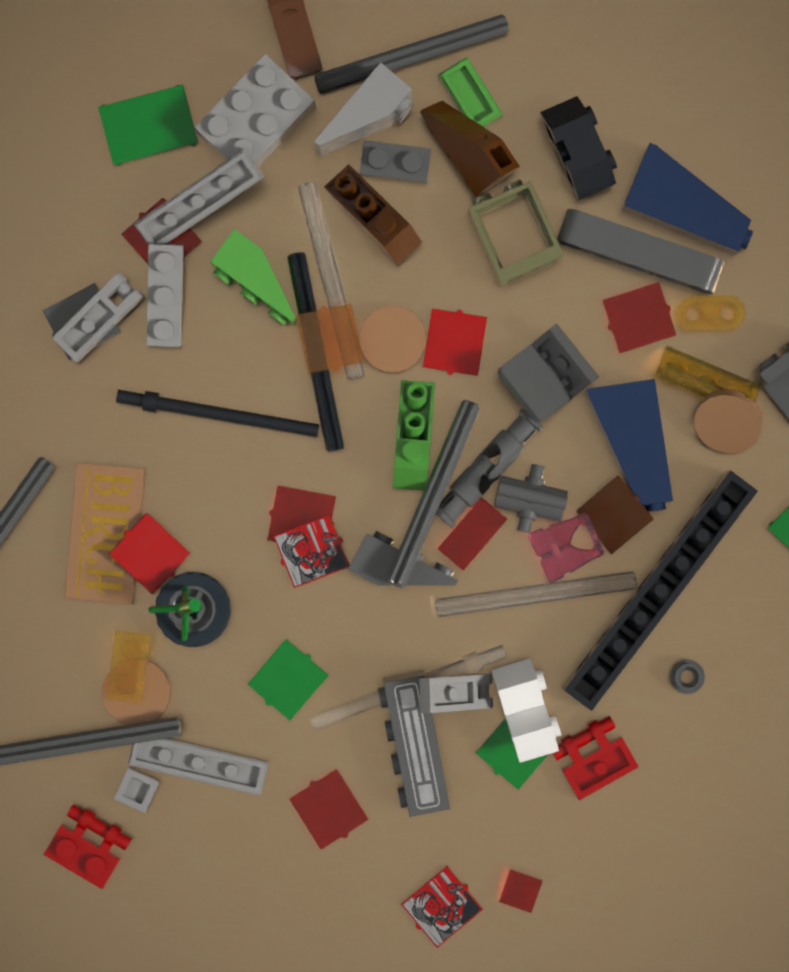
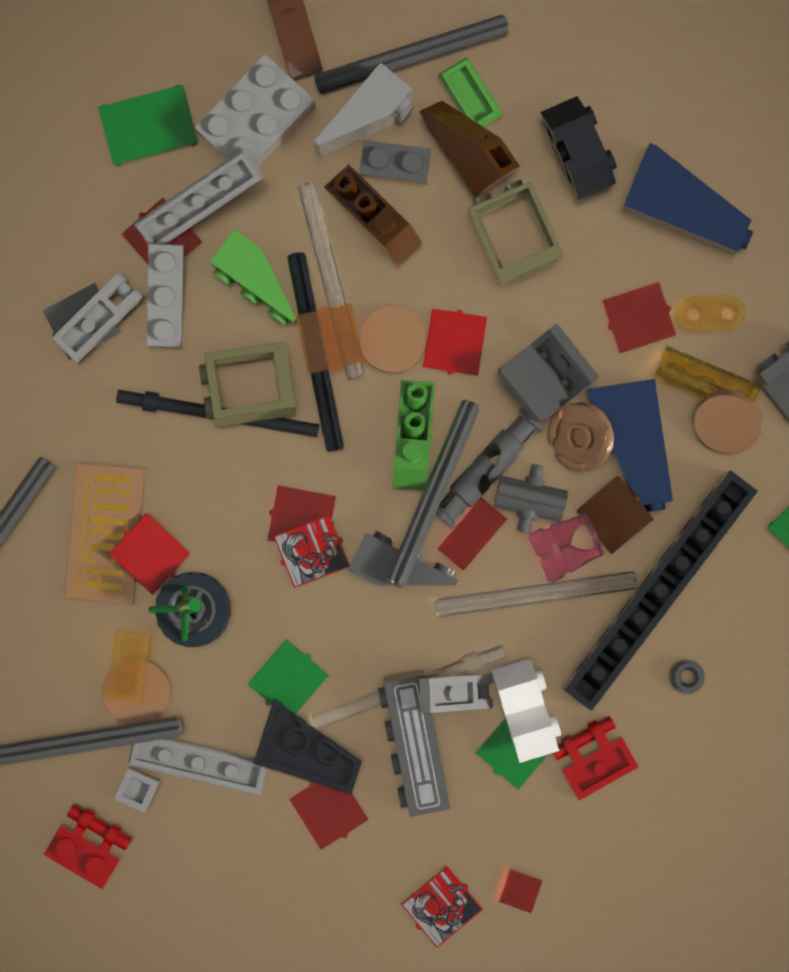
(230, 416): none -> olive window
(301, 751): none -> black wing
(581, 436): none -> medium nougat tile
(640, 251): dark grey beam -> none

